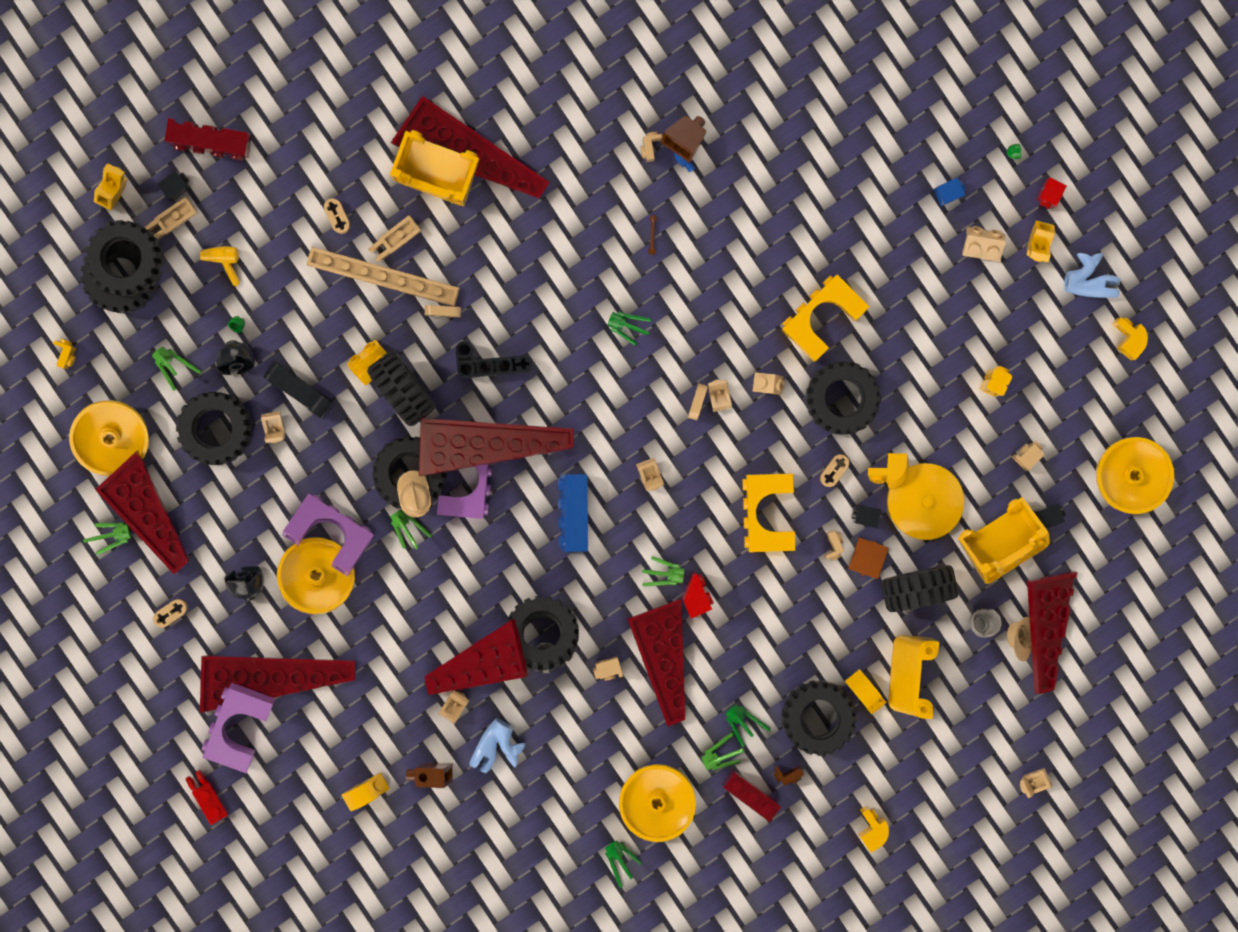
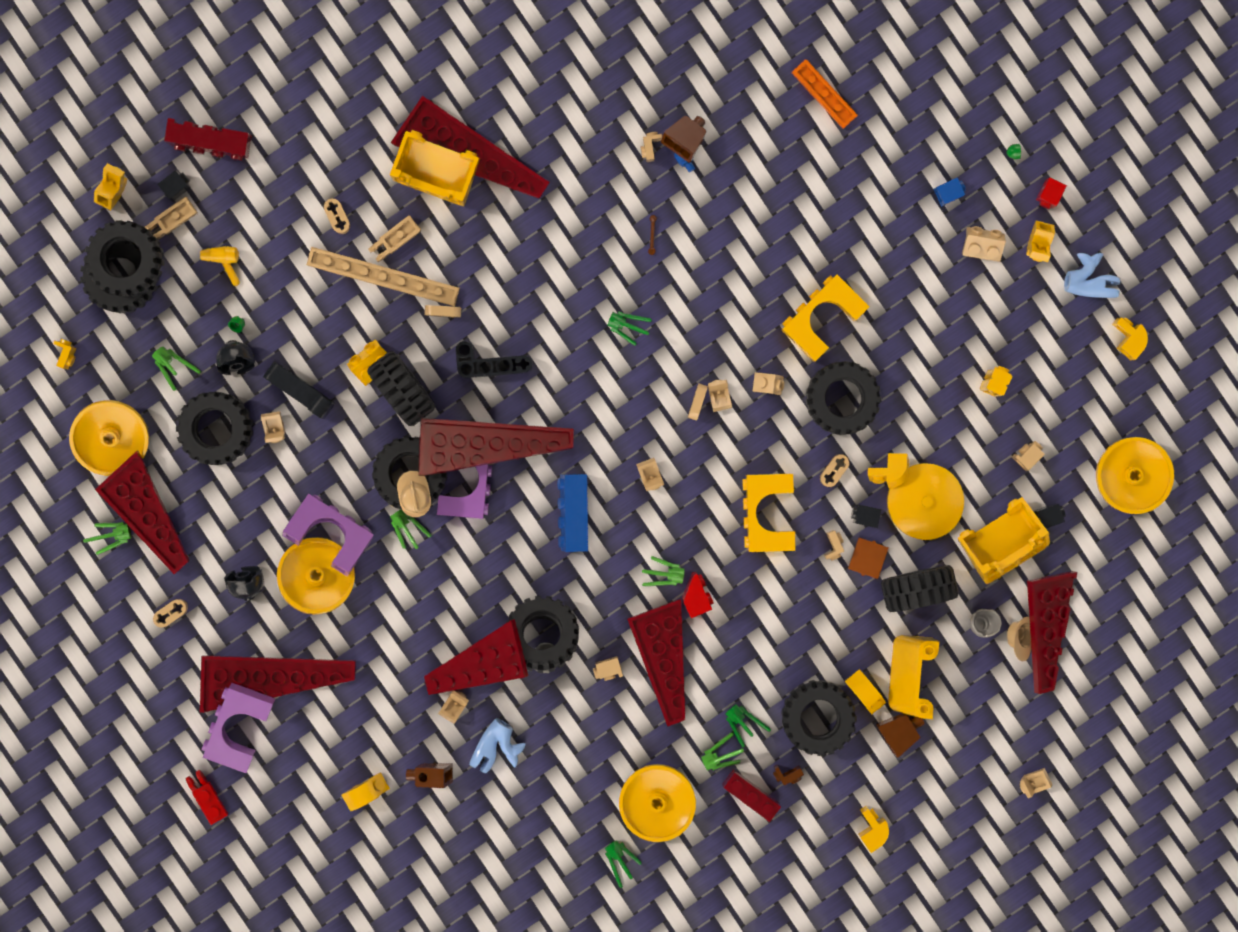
(824, 94): none -> orange tile
(900, 732): none -> reddish brown torso

